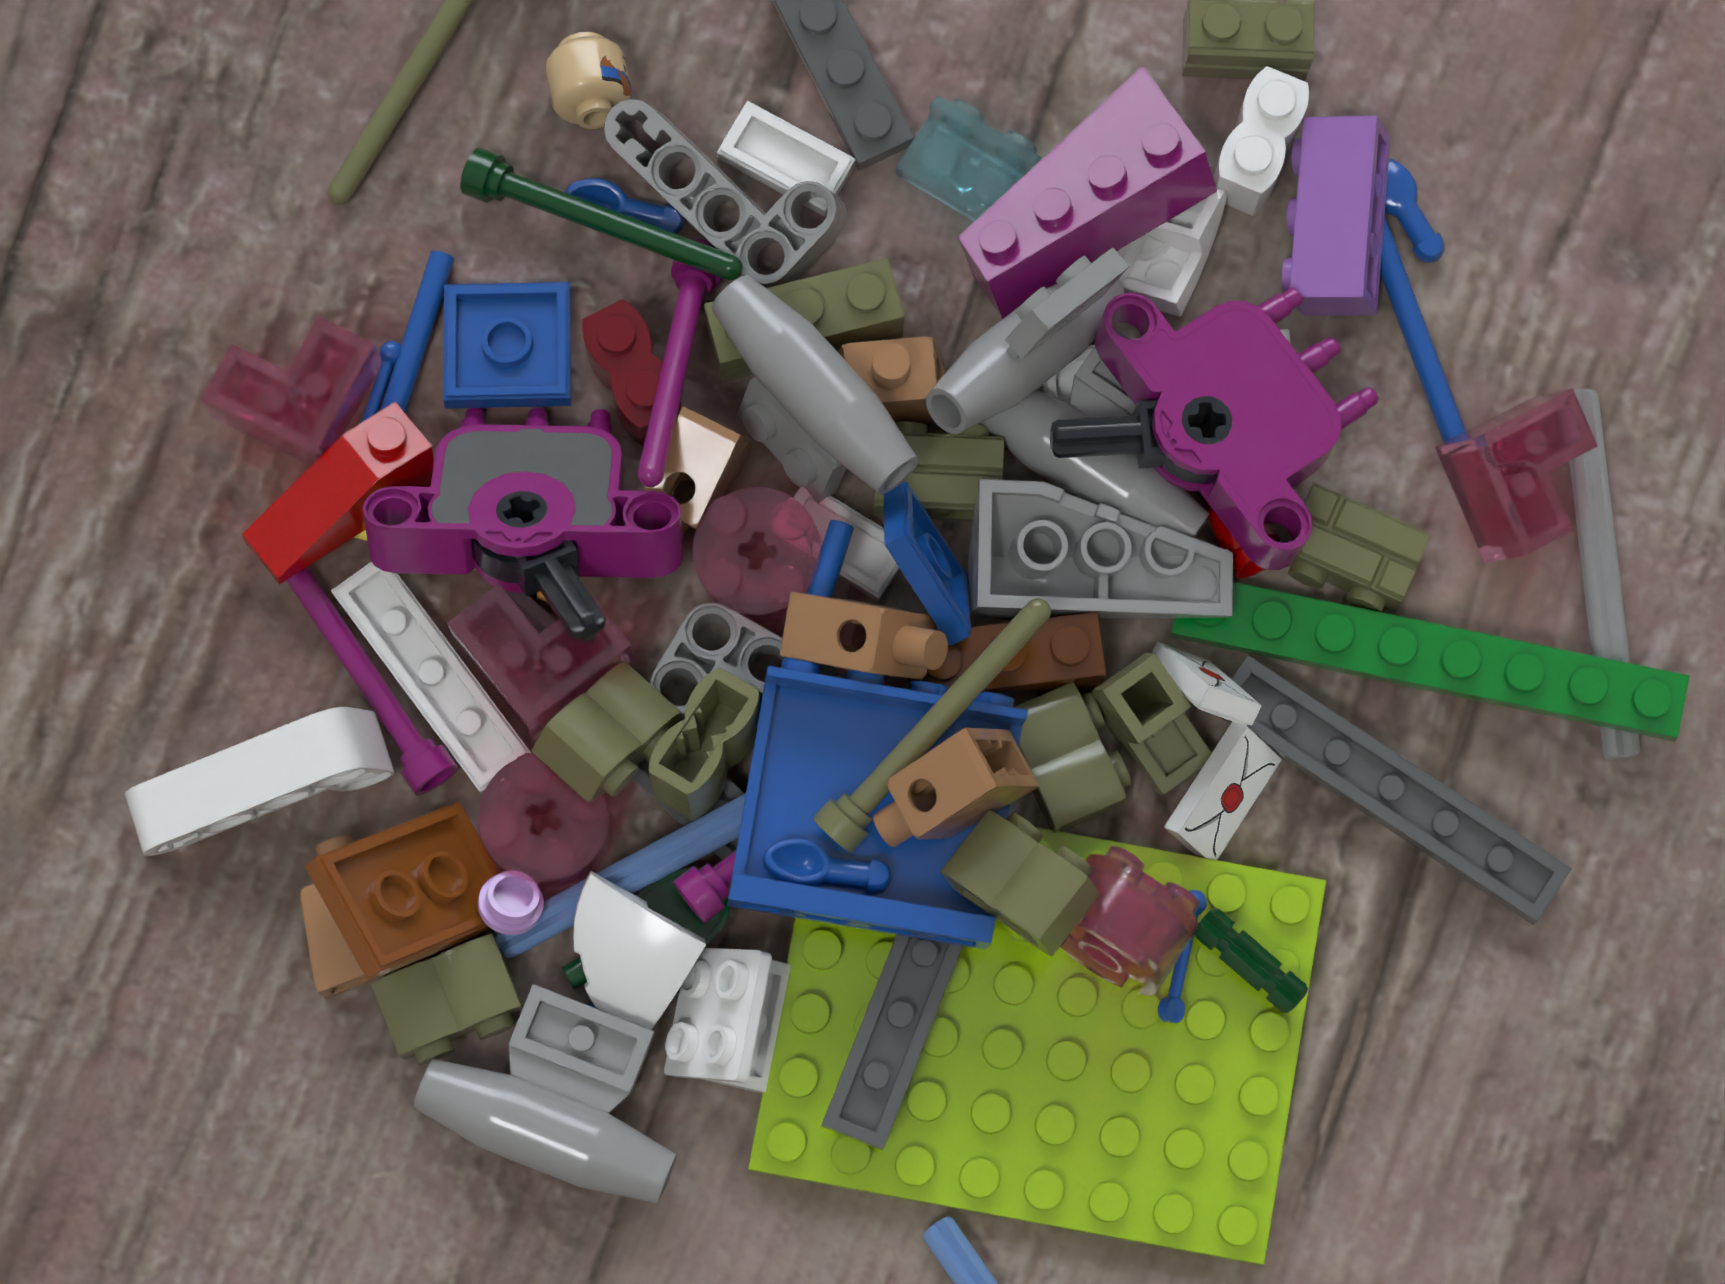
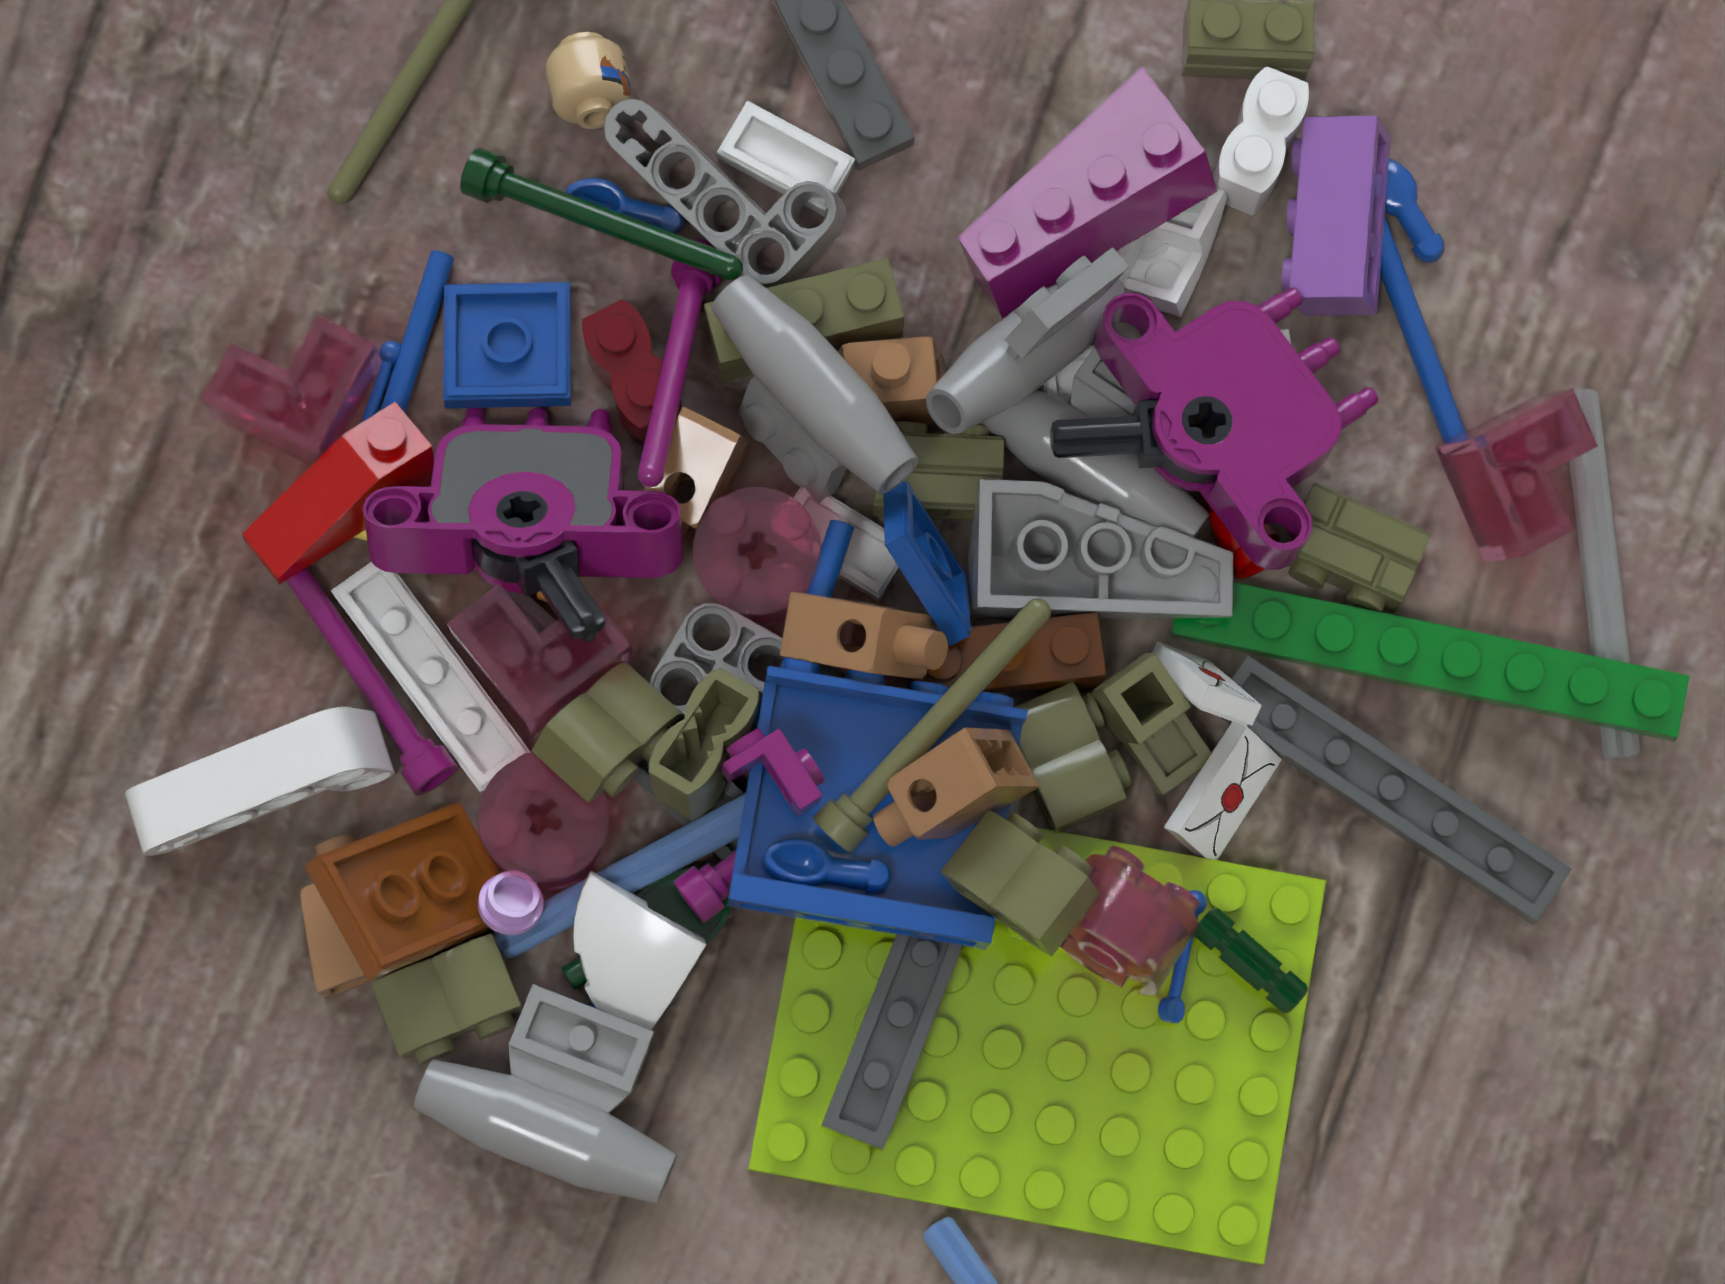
(728, 1018): white bracket -> none
(792, 772): none -> magenta bracket
(964, 158): clear light blue bracket -> none

